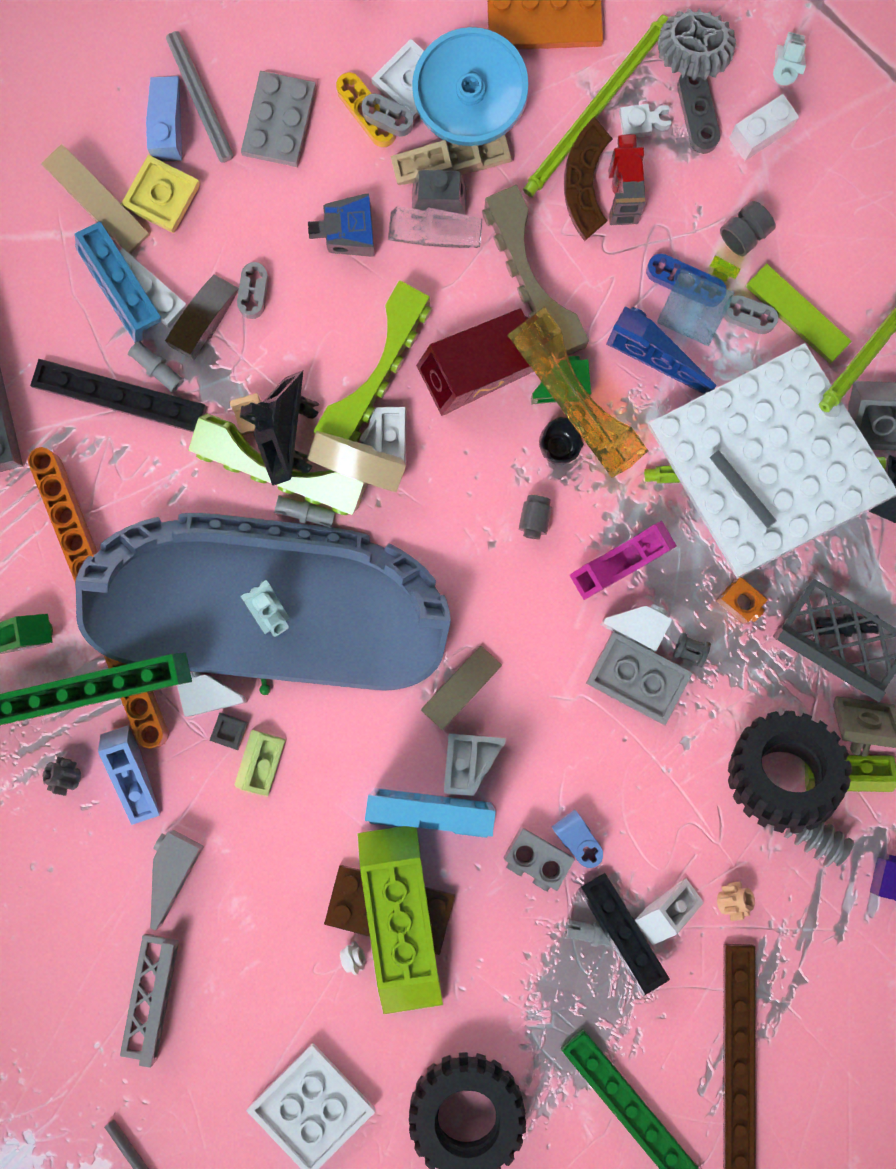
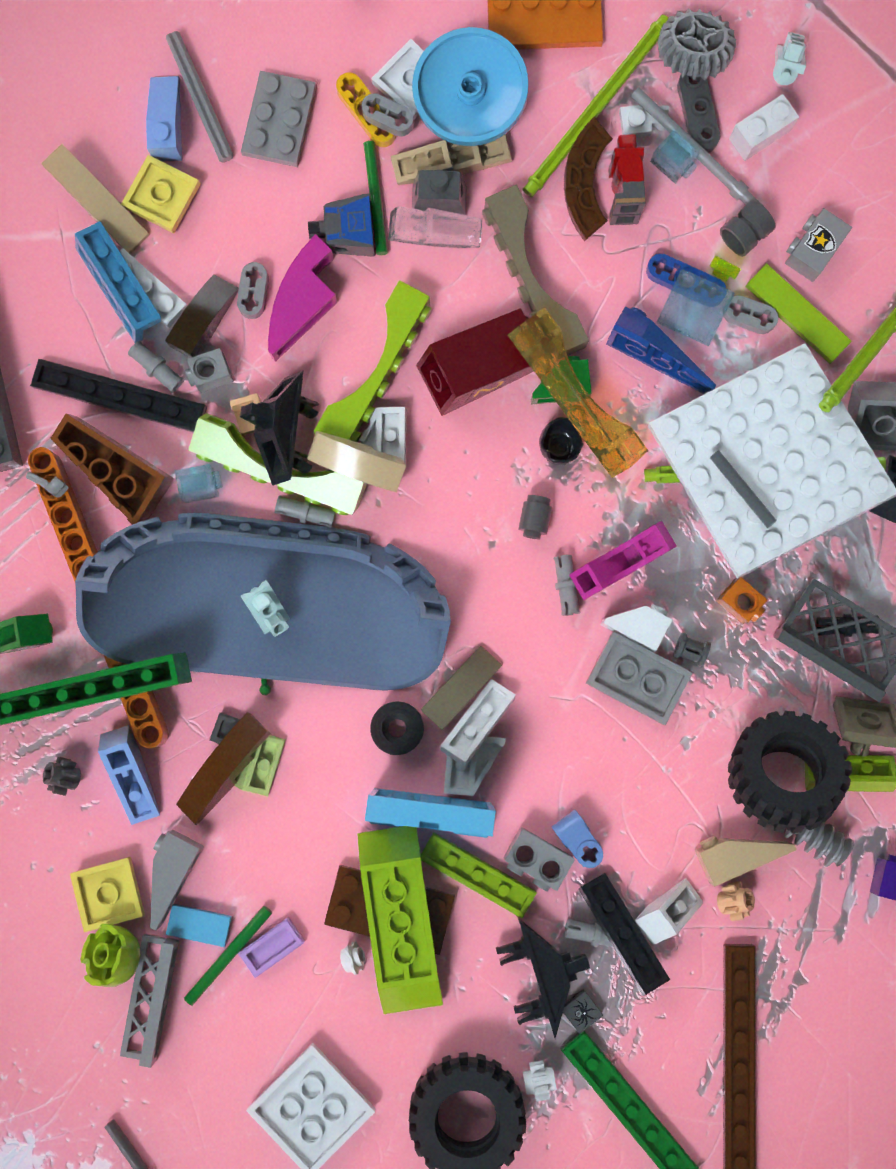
(55, 487): none -> light grey hand
(107, 894): none -> light yellow plate
(110, 956): none -> lime cylinder
(119, 473): none -> dark orange wedge
(198, 483): none -> clear light blue brick
(199, 925): none -> medium azure tile
(207, 695): white slope -> none
(221, 372): none -> light grey brick
(221, 768): none -> reddish brown slope
(228, 955): none -> green bar
(271, 947): none -> lavender tile
(300, 298): none -> dark pink slope
(375, 198): none -> green bar
(380, 728): none -> black tyre
(477, 722): none -> white plate
(478, 875): none -> lime tile
(539, 1080): none -> white gear
(552, 972): none -> black connector
(565, 585): none -> light grey pin
(582, 1011): none -> dark grey tile
(675, 157): none -> clear light blue brick
(730, 858): none -> tan slope
(737, 189): none -> light grey bar
(818, 245): none -> light grey brick

